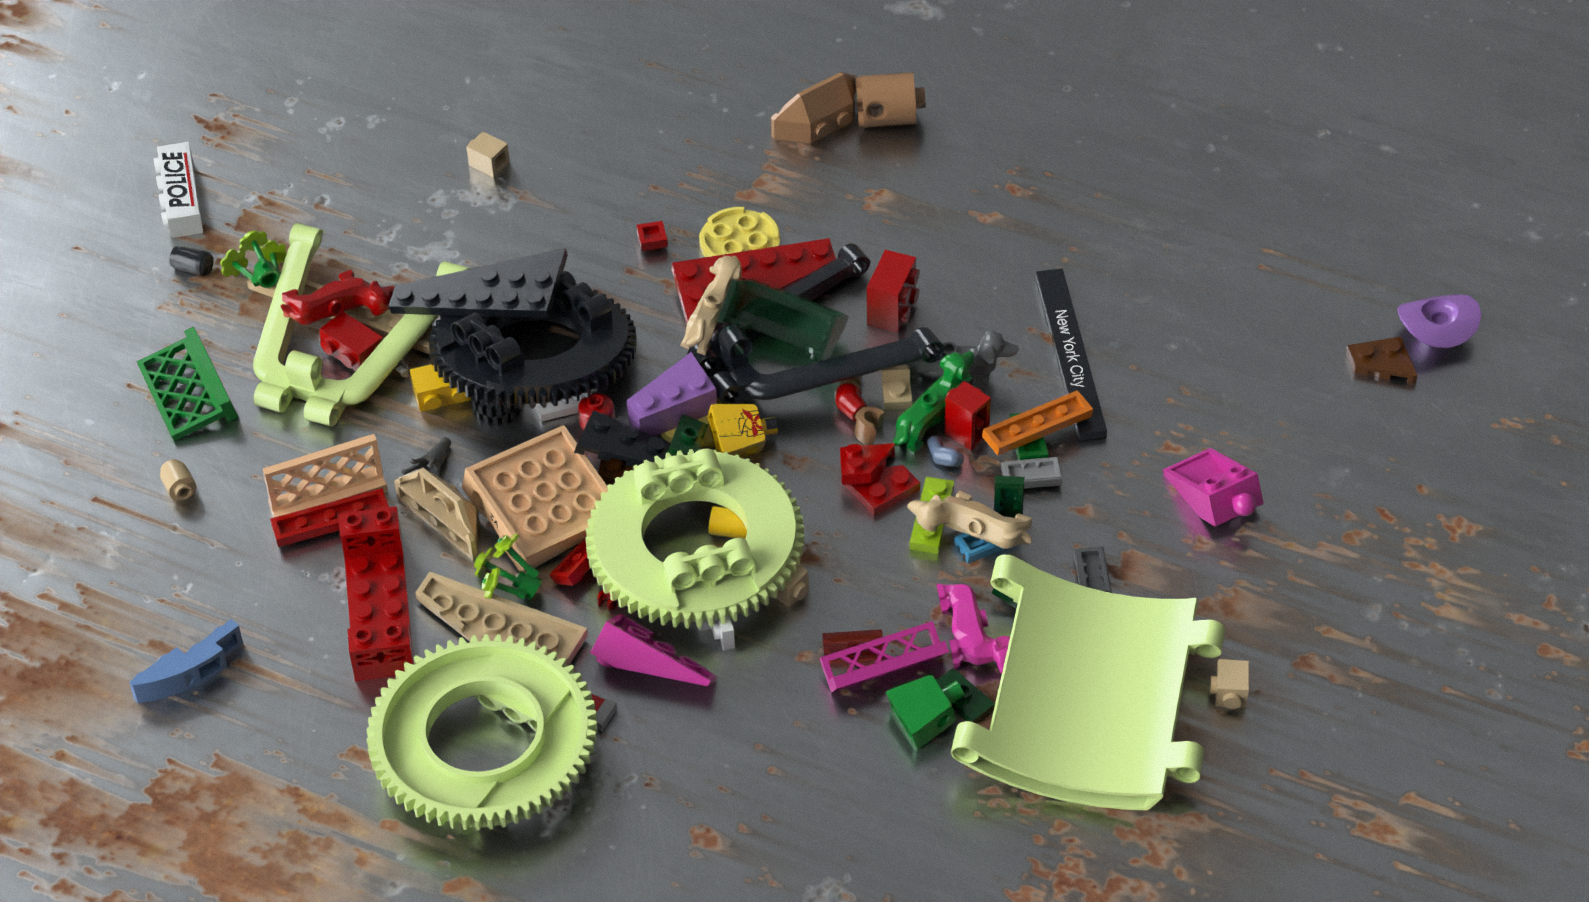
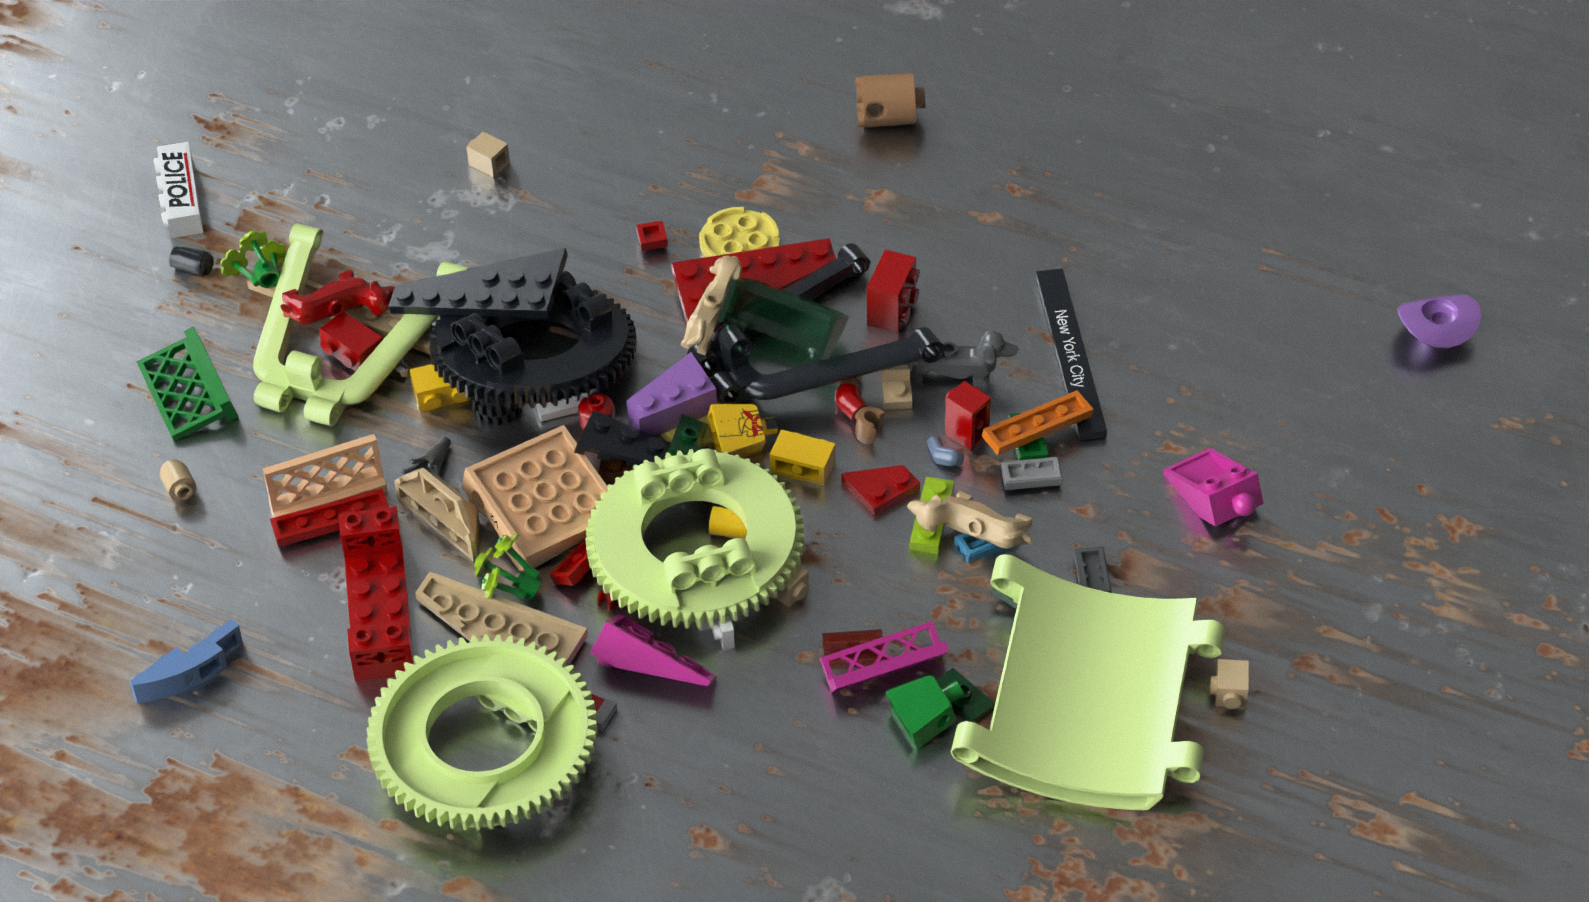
(802, 458): none -> yellow brick
(817, 110): medium nougat wedge -> none
(863, 462): red wing -> none
(931, 405): green animal -> none
(968, 621): dark pink animal -> none
(1009, 495): dark green plate -> none
(1382, 359): reddish brown wing -> none

